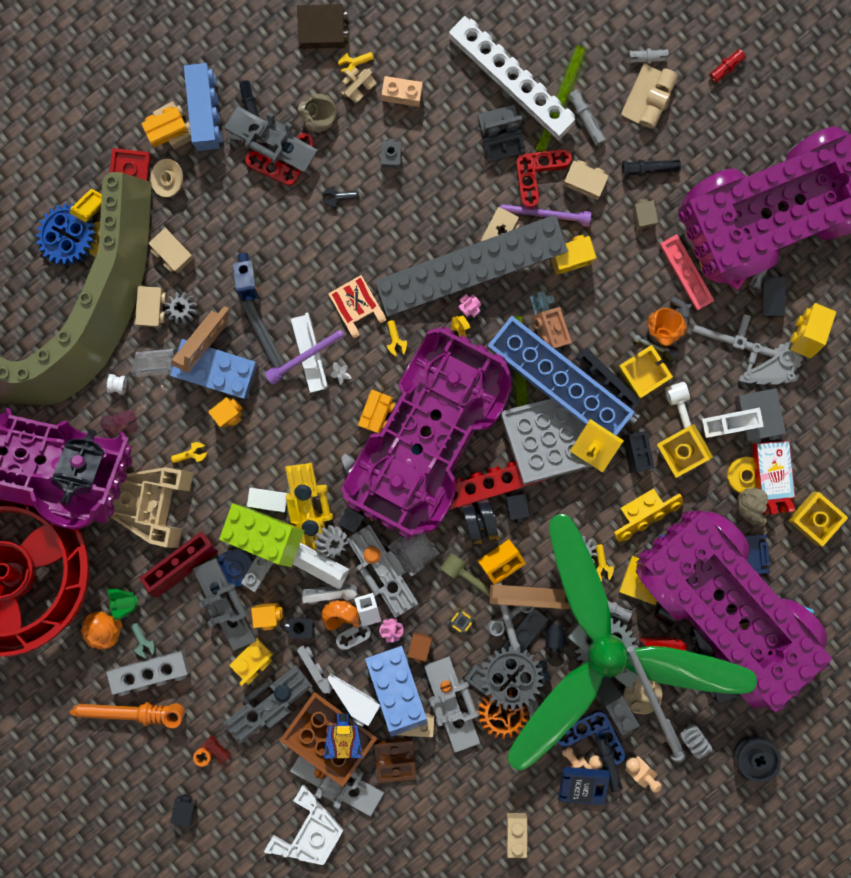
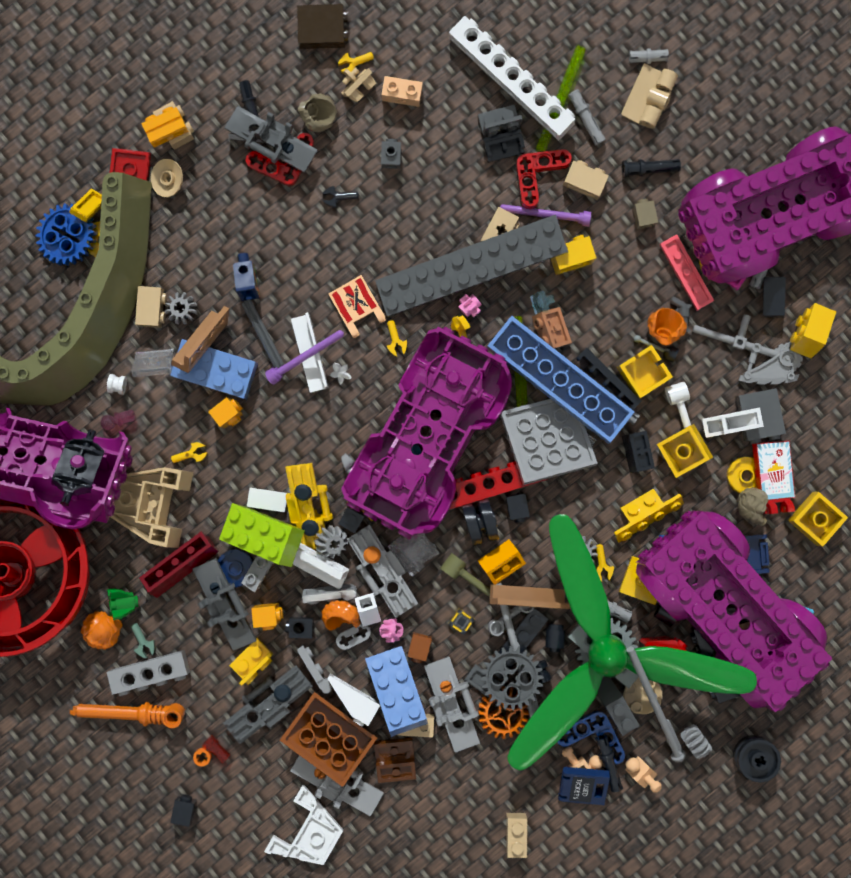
(171, 251): tan brick -> none
(202, 107): medium blue brick -> none
(342, 740): torso -> none
(375, 411): light orange brick -> none
(596, 445): yellow tile -> none
(727, 65): red pin -> none

